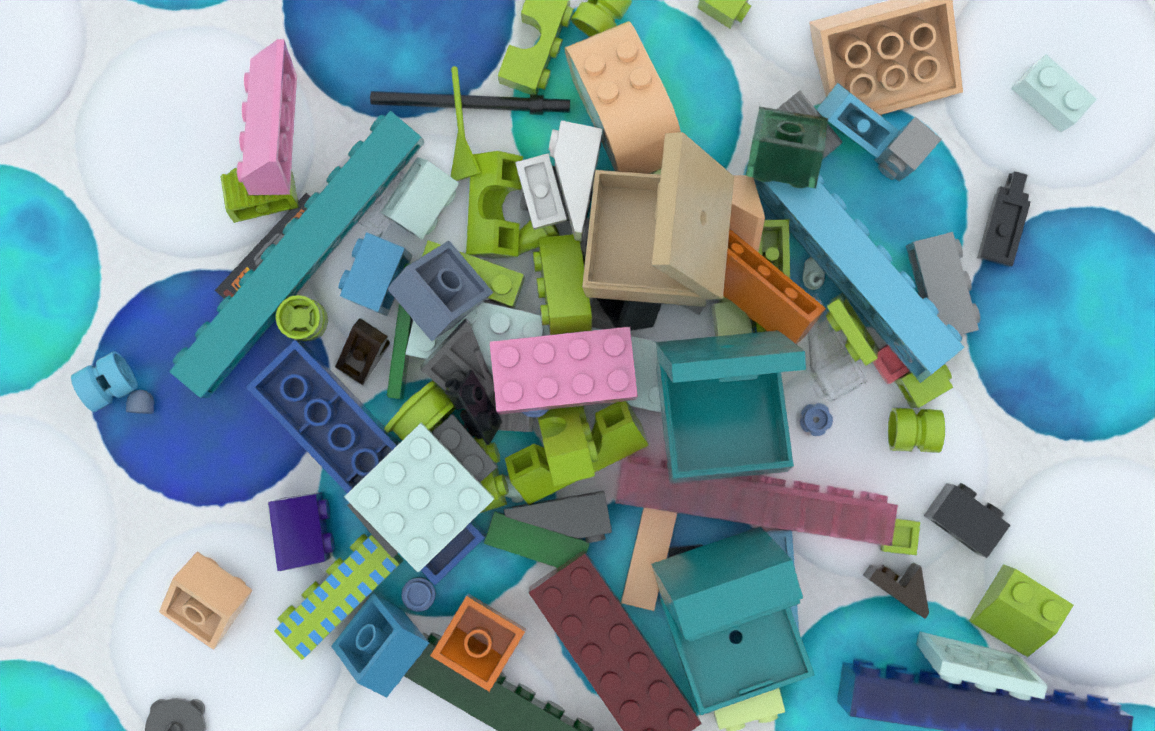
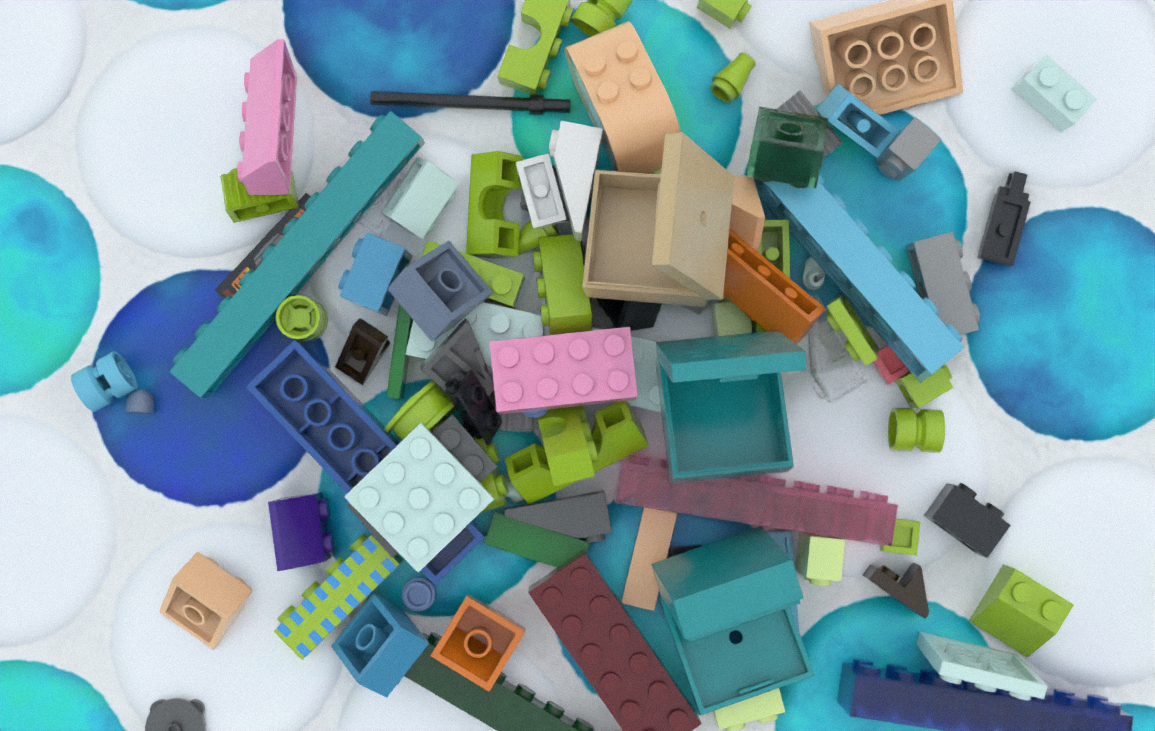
(464, 163): lime piece -> none
(732, 78): none -> lime cone
(820, 558): none -> yellowish green brick
(824, 423): medium blue plate -> none

